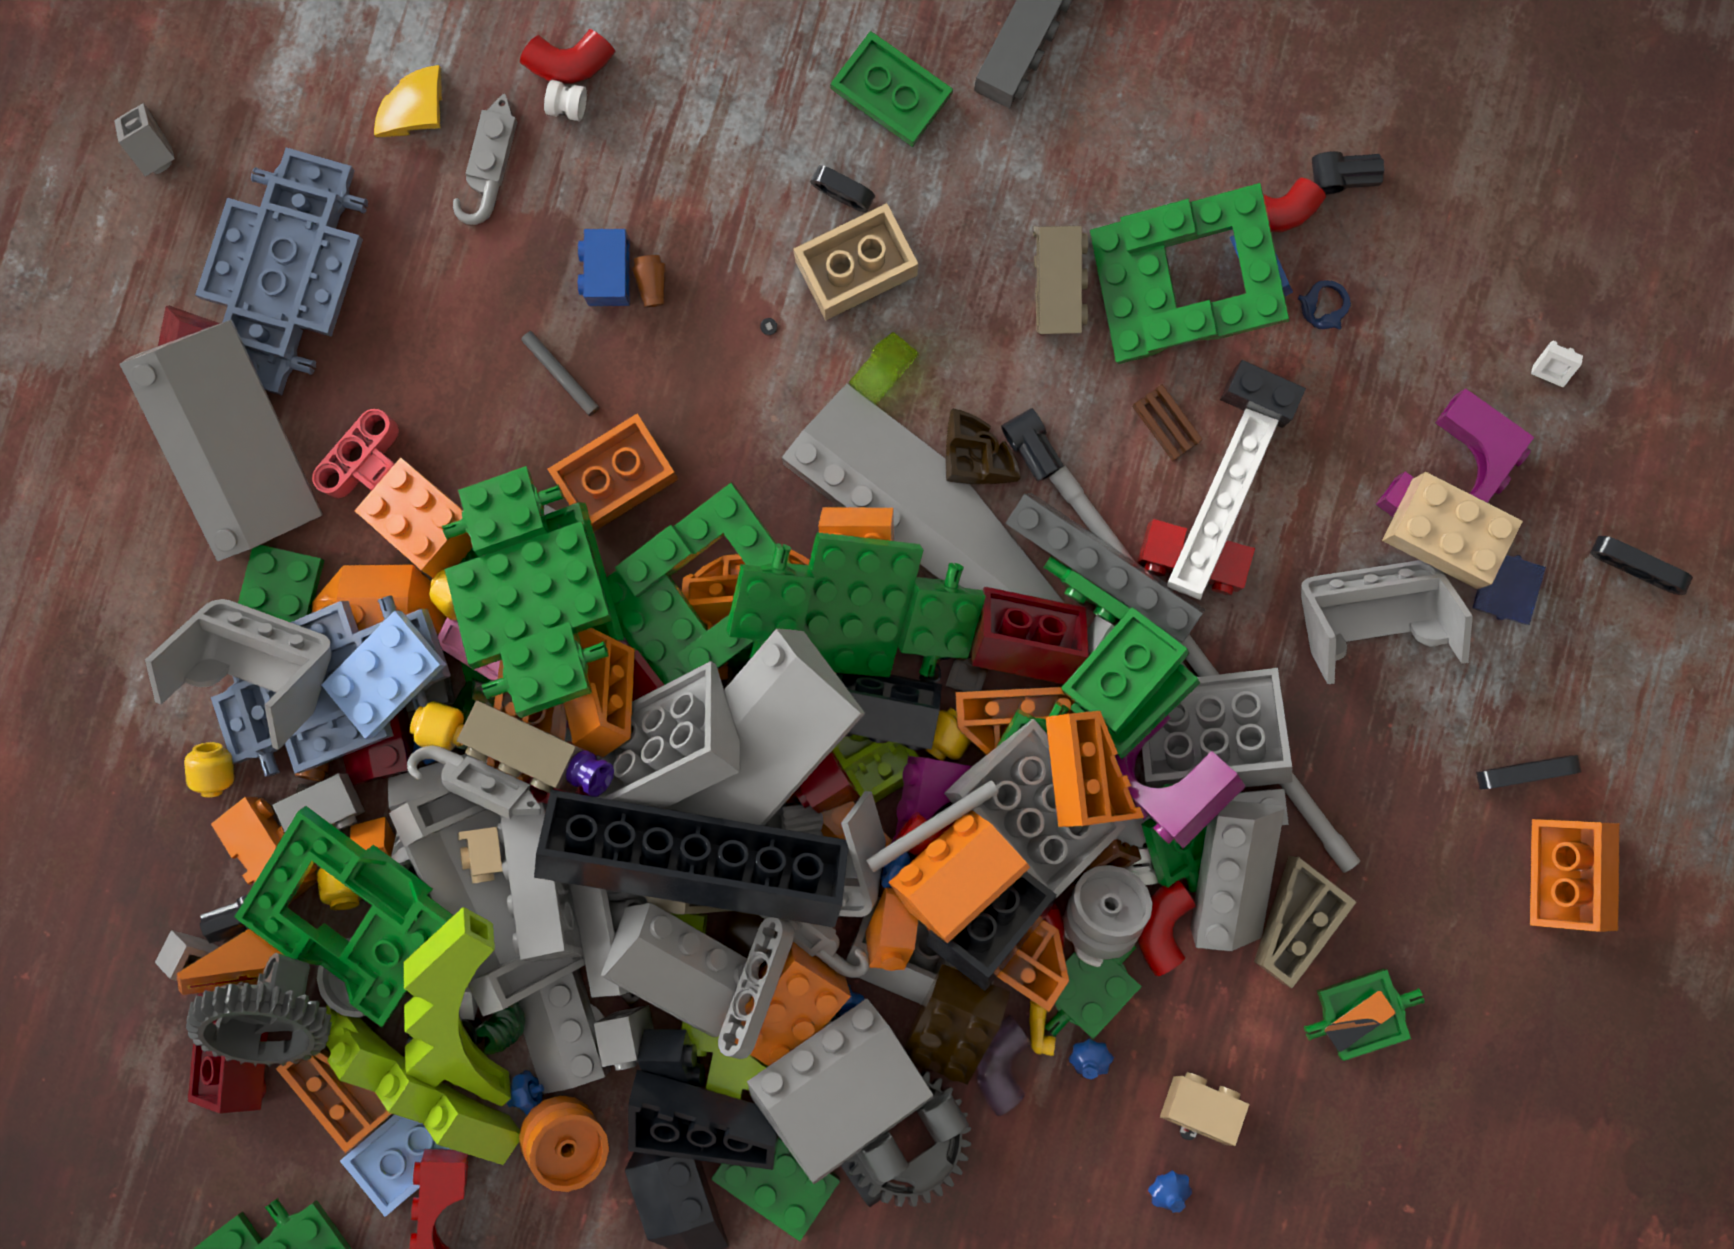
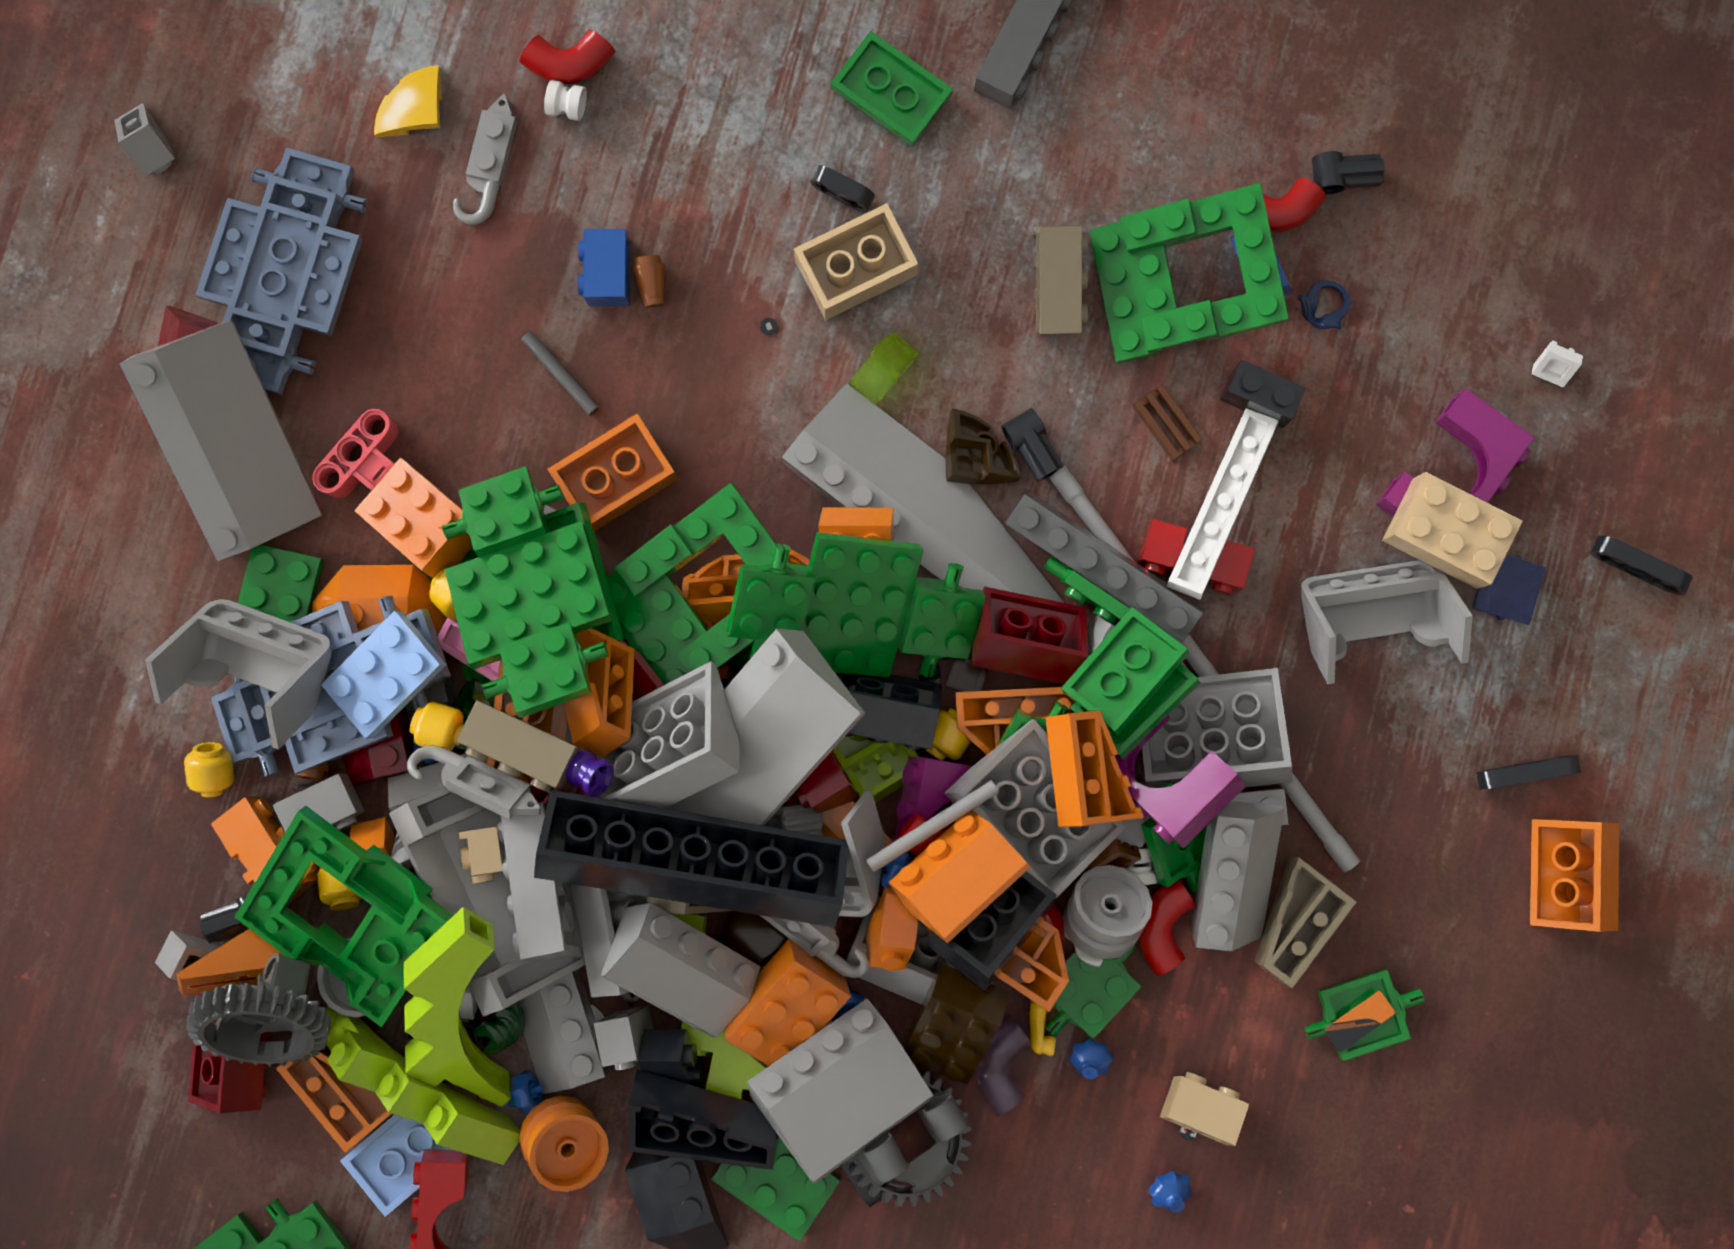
(760, 989): light grey beam -> none

